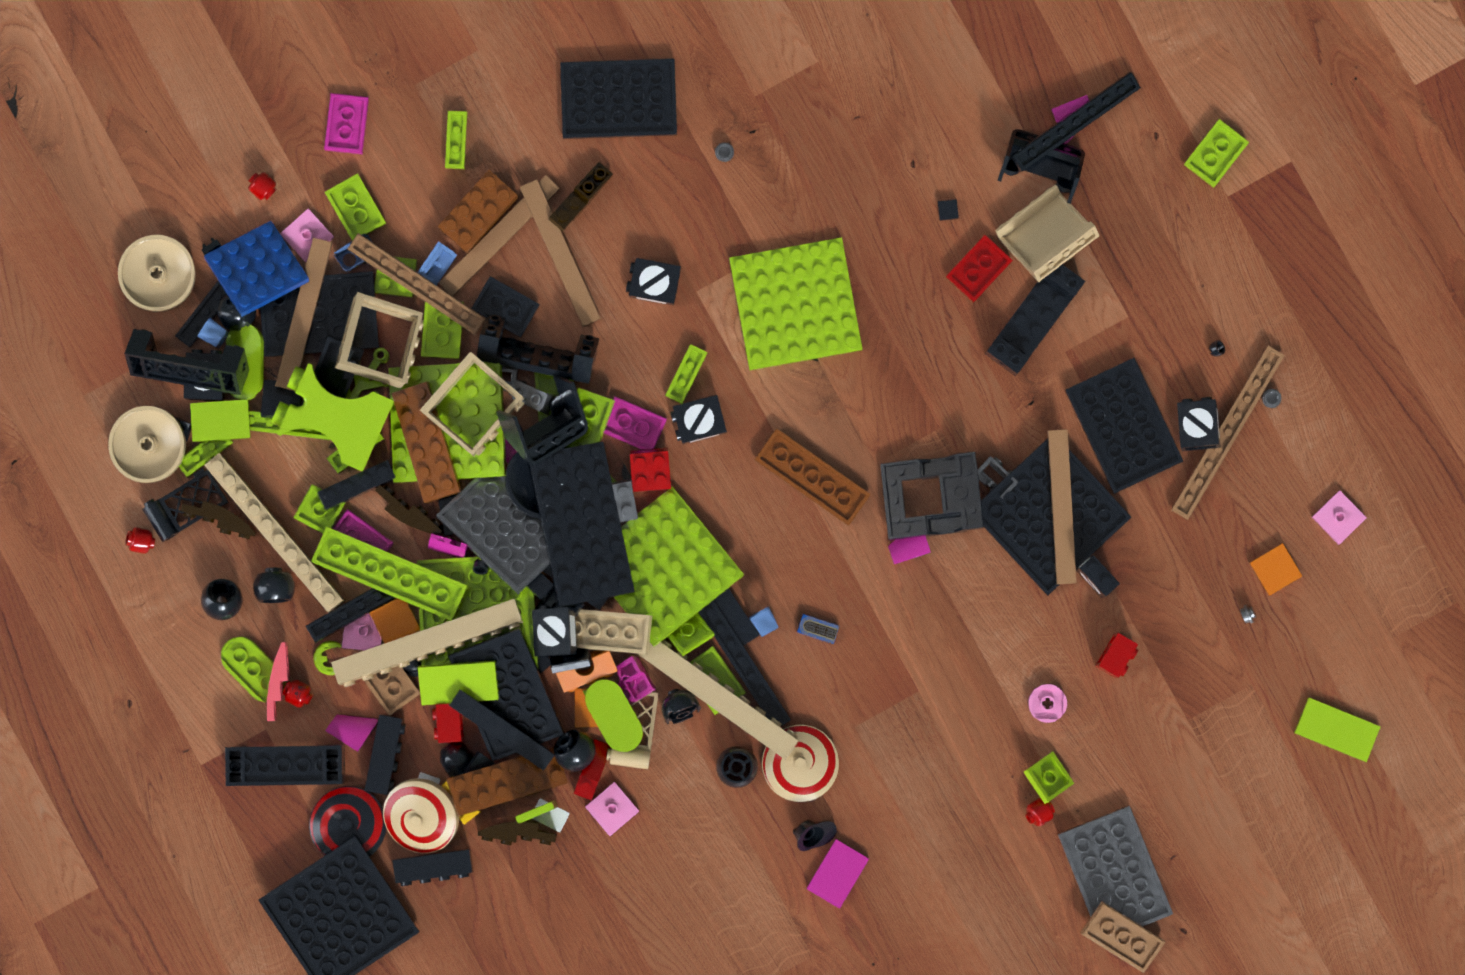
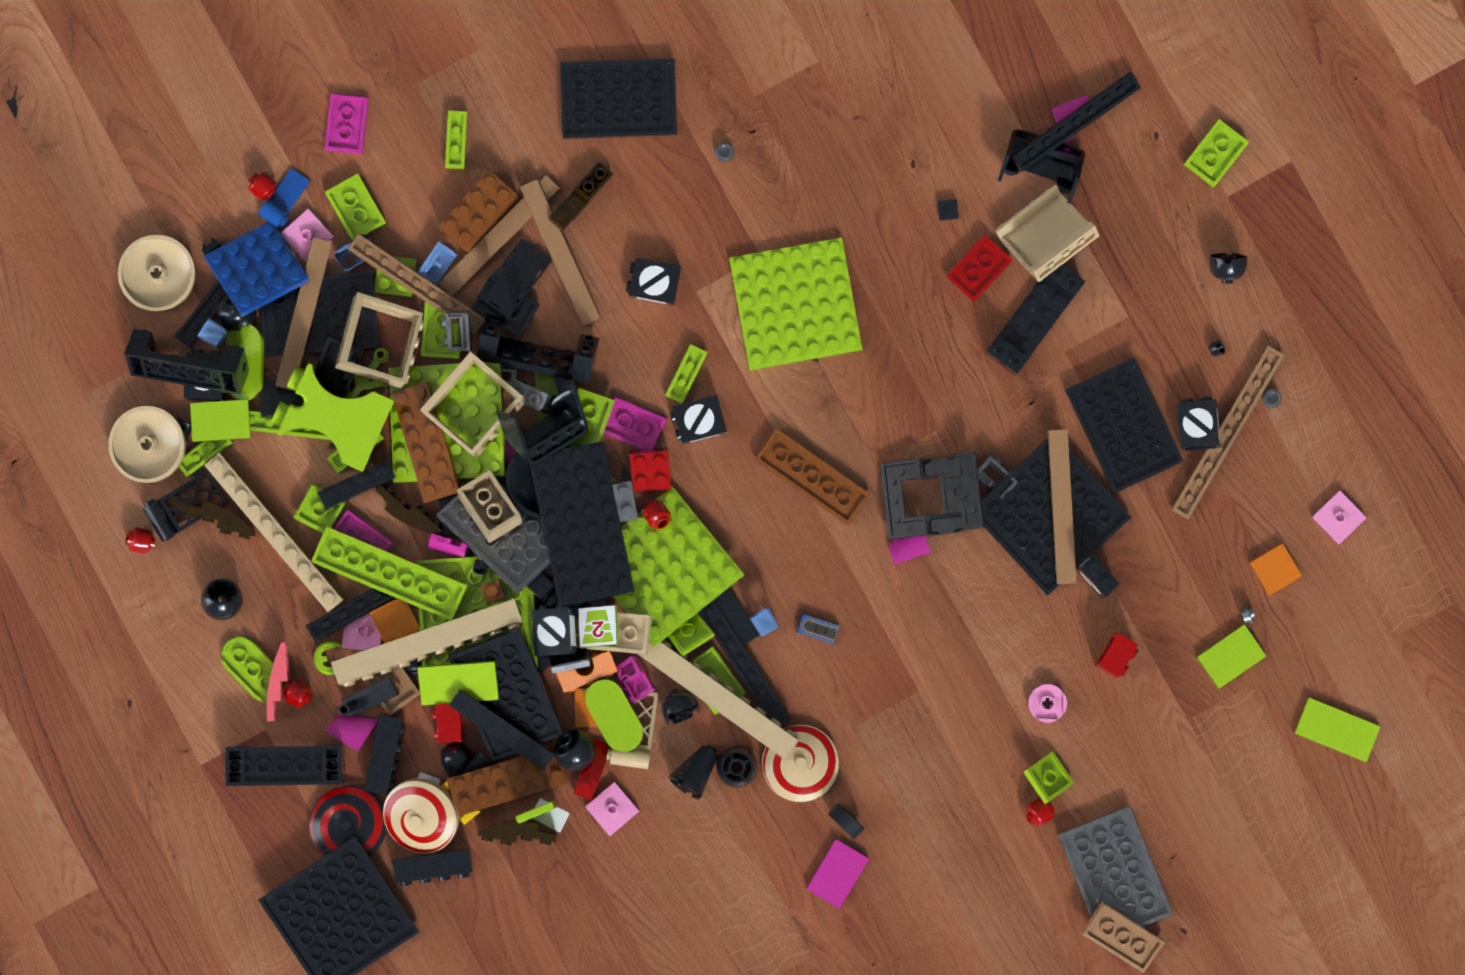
(274, 586): black wheel -> none
(283, 200): none -> blue door
(368, 697): none -> black piece
(466, 330): none -> flat silver window
(489, 506): none -> tan brick
(492, 591): none -> dark orange plate
(508, 287): none -> black piece
(598, 626): none -> tile
(656, 514): none -> red head
(695, 771): none -> black cone
(813, 834): black piece -> none
(846, 821): none -> black tyre
(1227, 266): none -> black cylinder
(1231, 656): none -> lime tile

